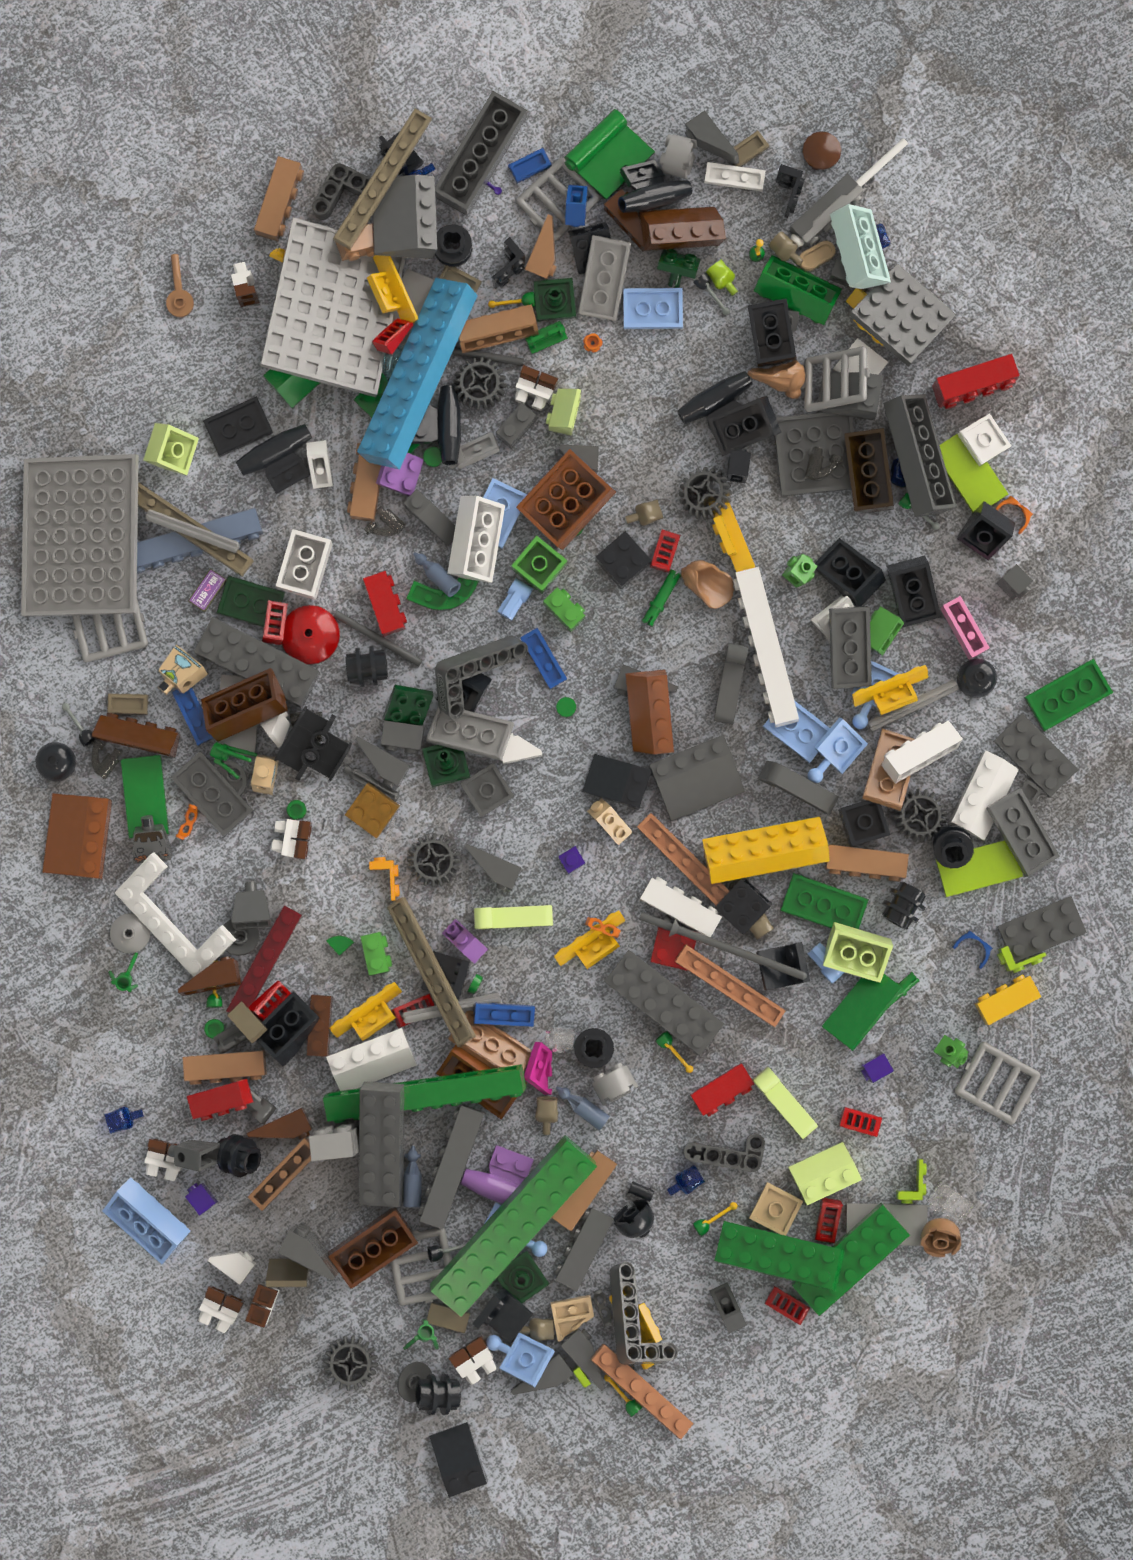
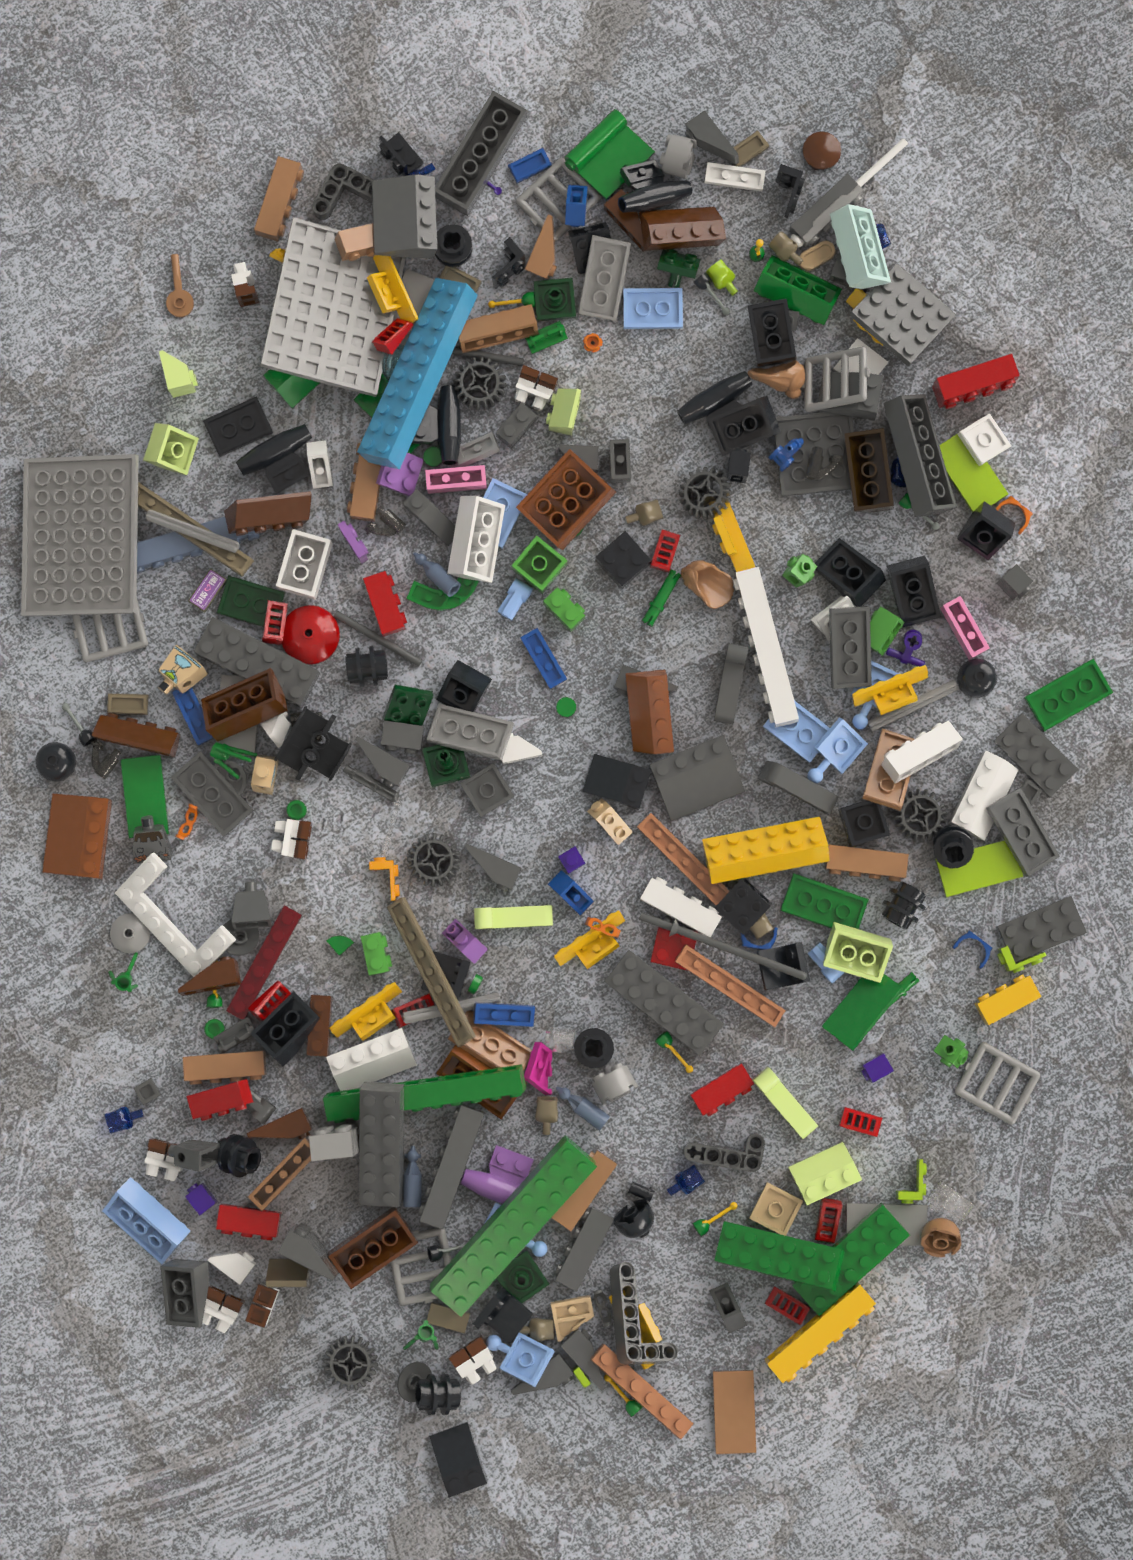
(147, 1091): none -> dark grey plate
(177, 375): none -> yellowish green slope
(185, 1291): none -> dark grey slope
(247, 1022): dark tan tile -> none
(248, 1221): none -> red brick
(268, 513): none -> reddish brown slope
(357, 546): none -> medium lavender plate
(372, 810): pearl gold plate -> none
(382, 179): dark tan tile -> none
(454, 669): dark grey beam -> none
(456, 479): none -> bright pink brick
(570, 892): none -> blue slope
(620, 461): none -> dark grey brick
(734, 1412): none -> medium nougat tile
(745, 943): none -> blue cap
(783, 456): none -> blue piece
(819, 1332): none -> yellow brick
(905, 657): none -> dark purple piece

